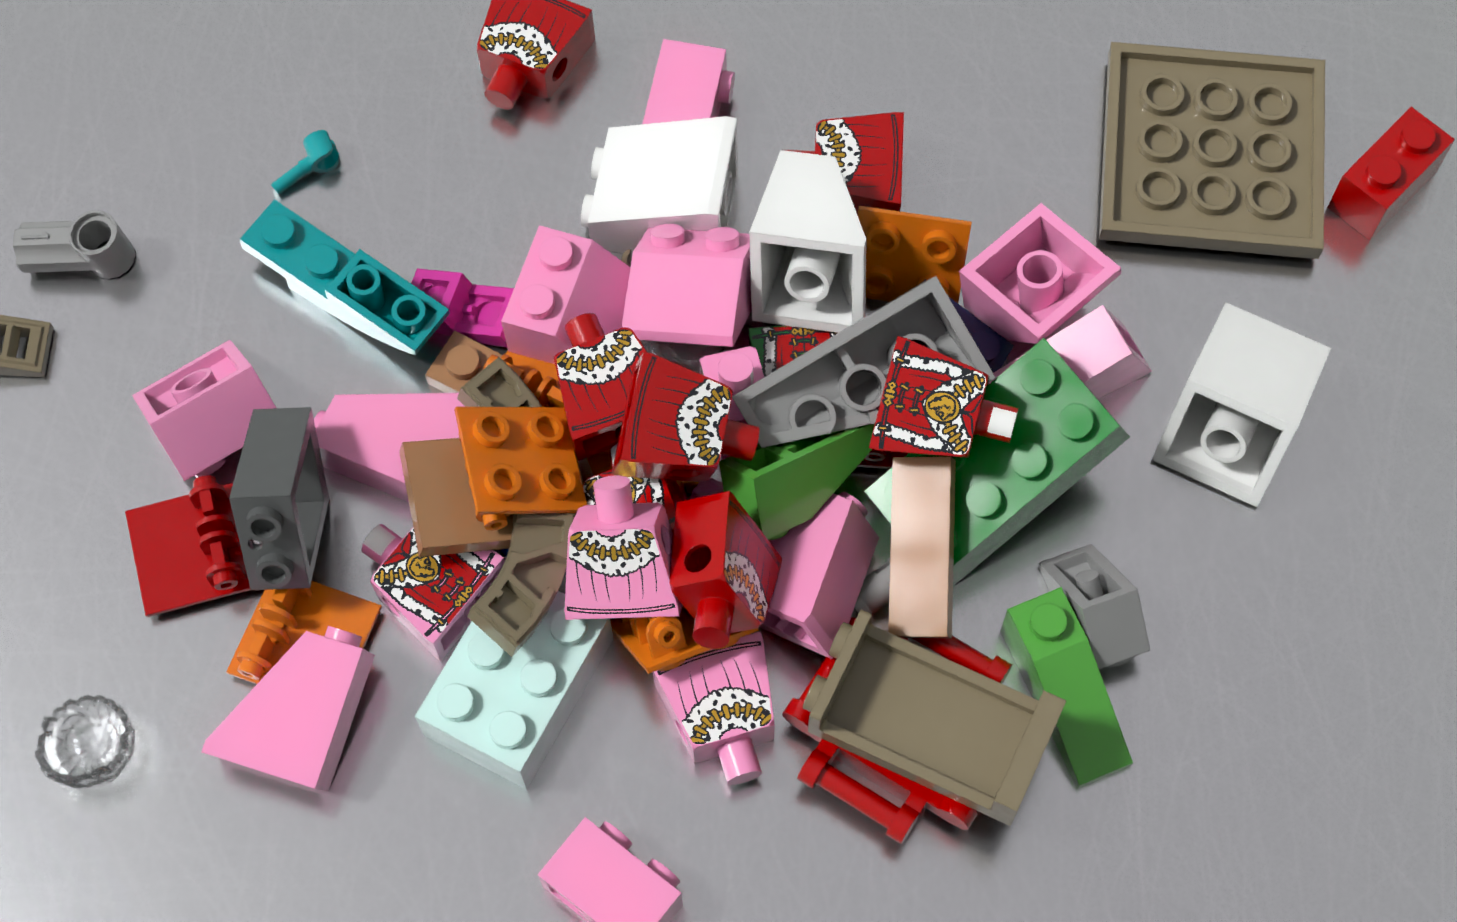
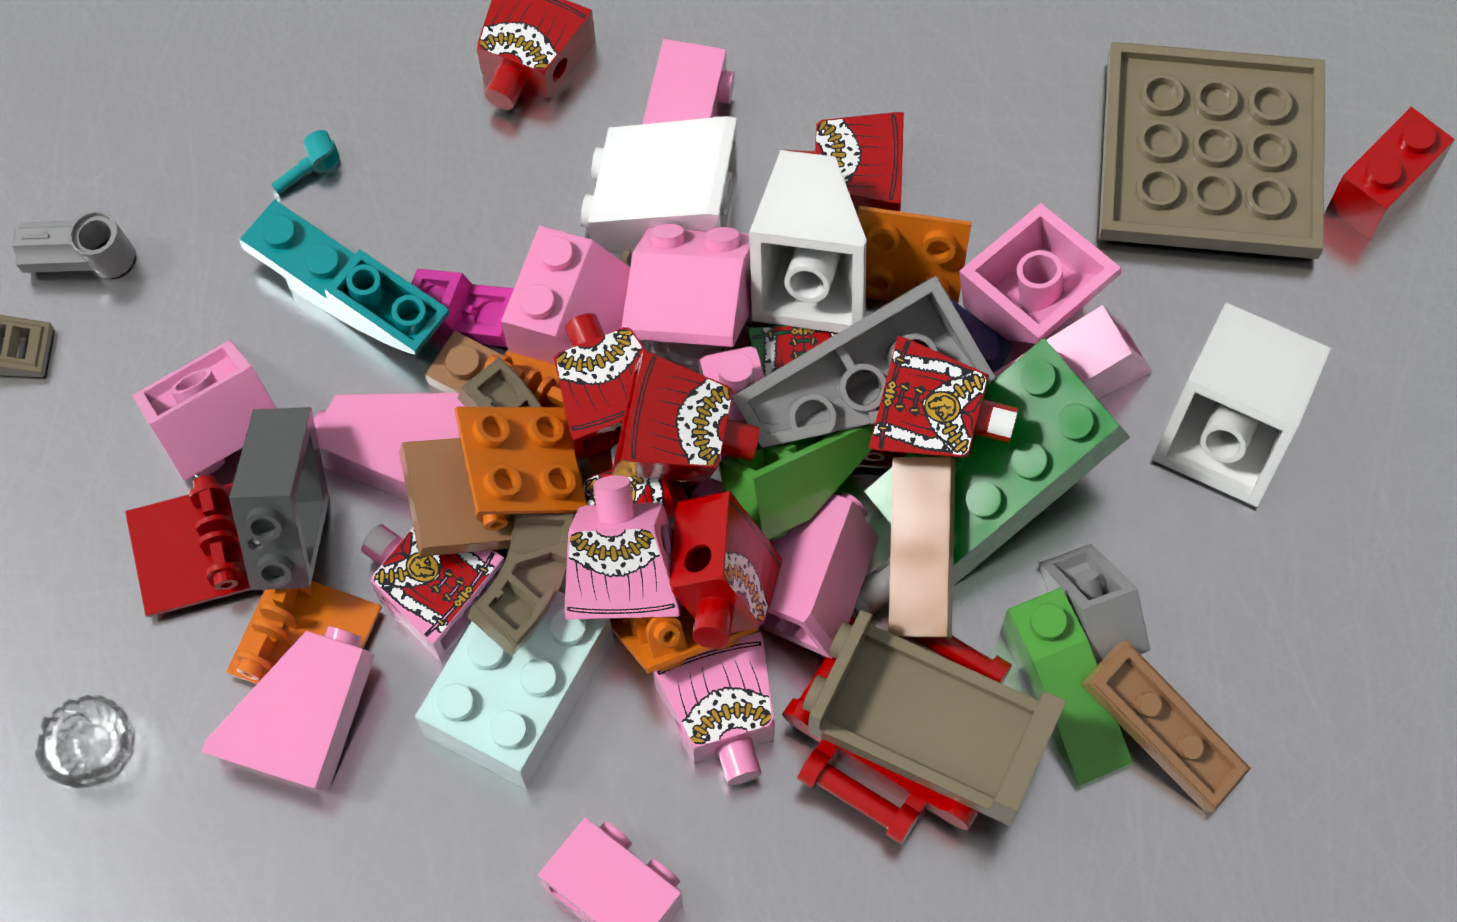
(1166, 726): none -> medium nougat tile

